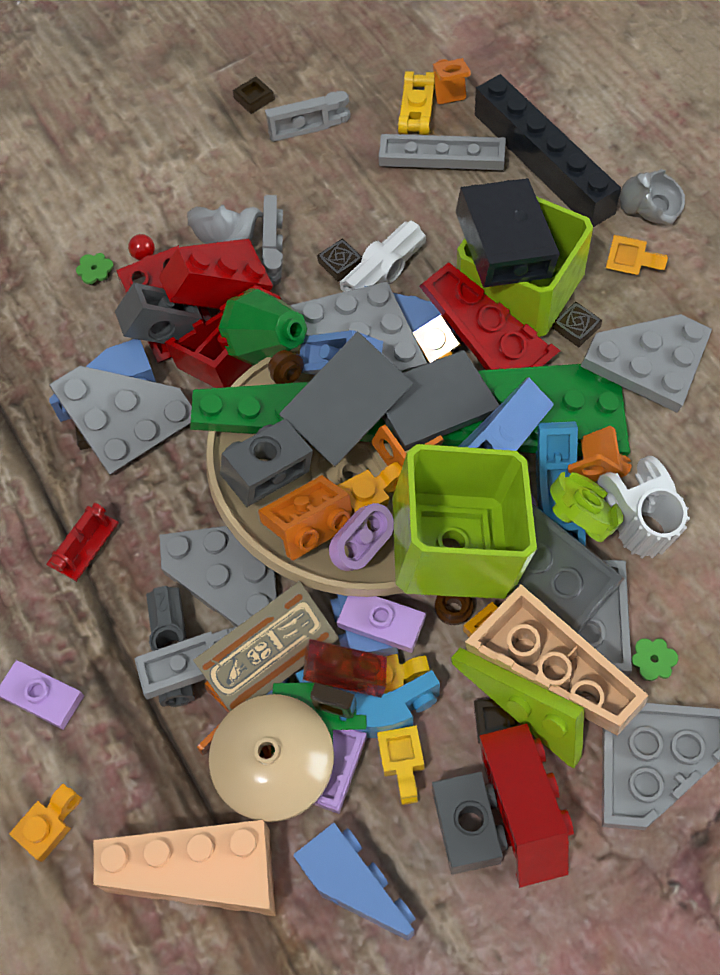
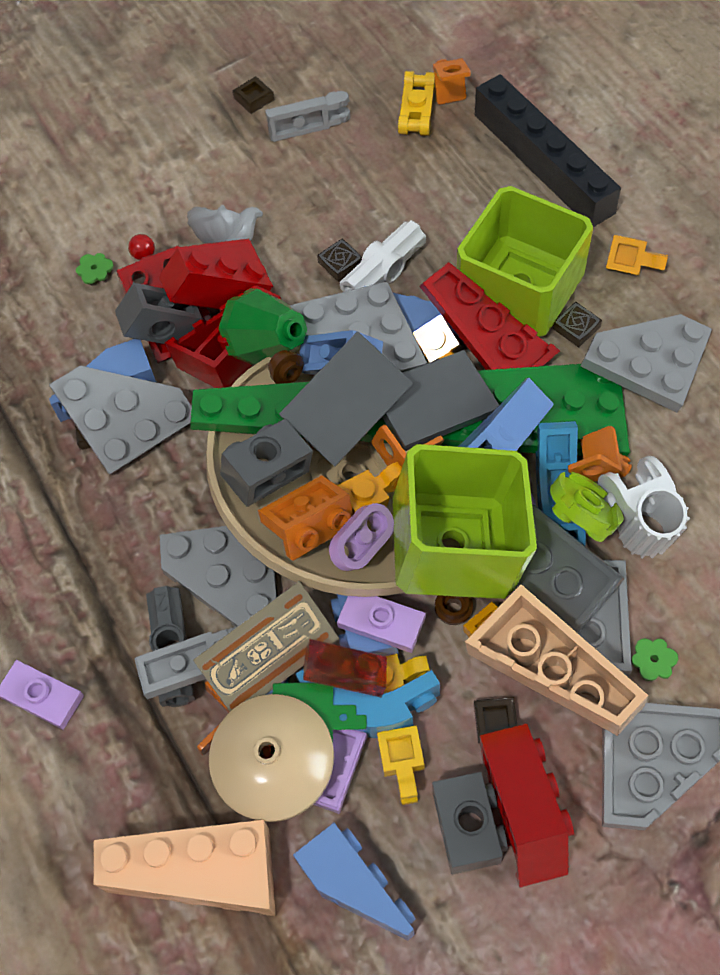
(44, 826): light orange plate -> none
(83, 542): red hinge -> none
(272, 242): light grey hinge -> none
(333, 700): dark brown tile -> none
(442, 151): light grey plate -> none
(506, 232): black piece -> none
(548, 715): lime wing -> none
(653, 197): light grey hair -> none

